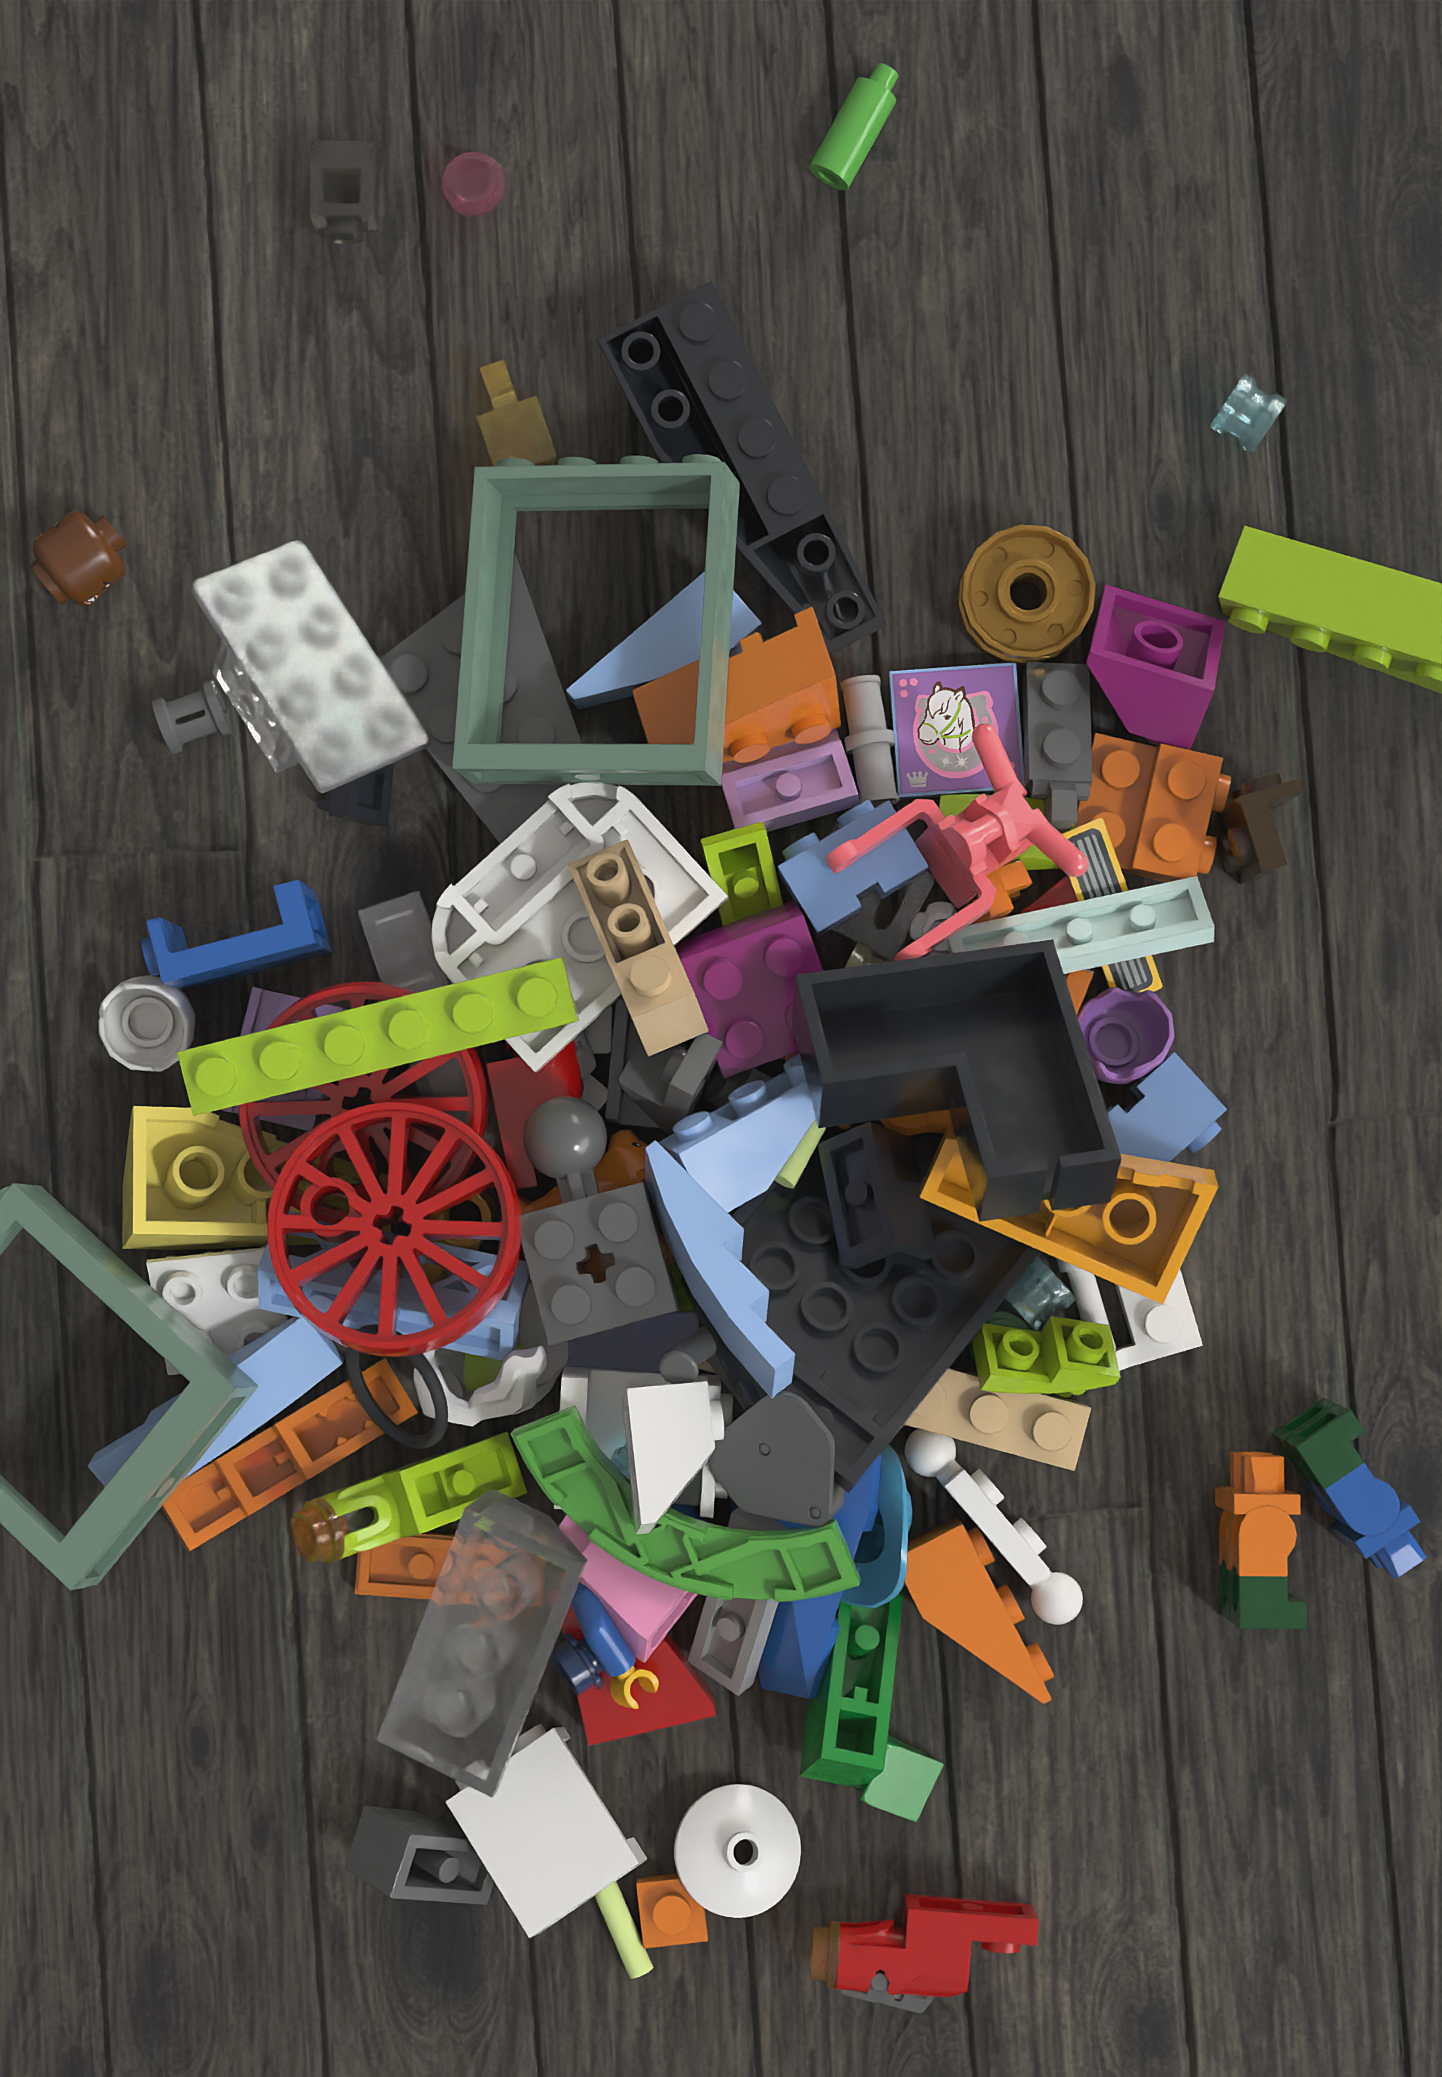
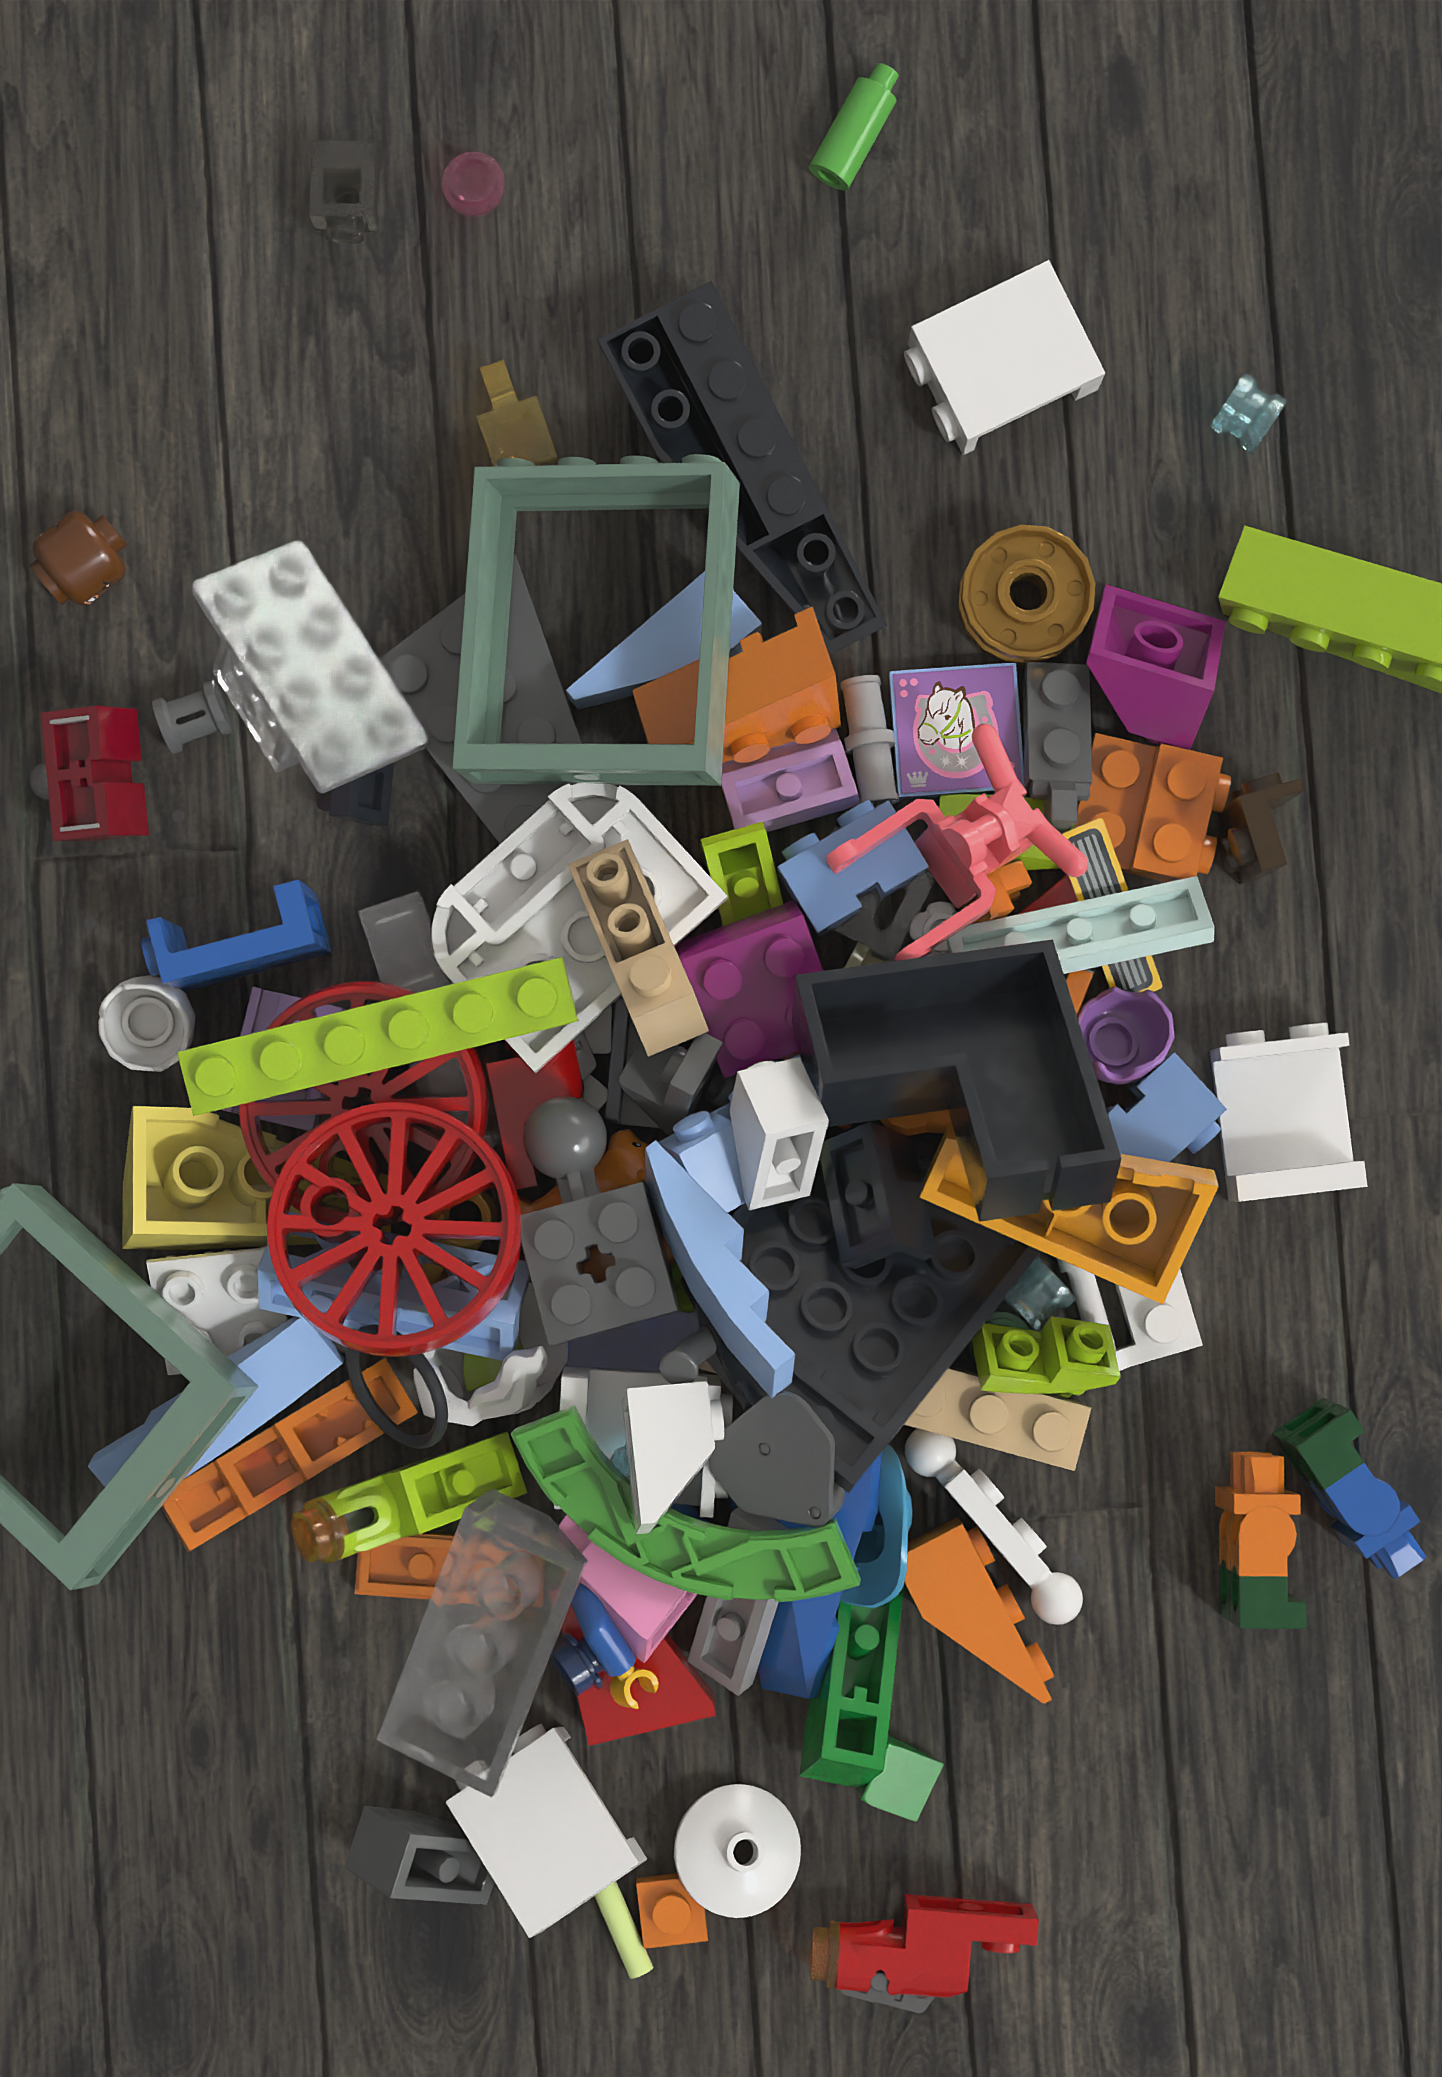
(91, 774): none -> dark red piece
(776, 1131): none -> white slope
(1002, 355): none -> white panel
(1284, 1114): none -> white panel

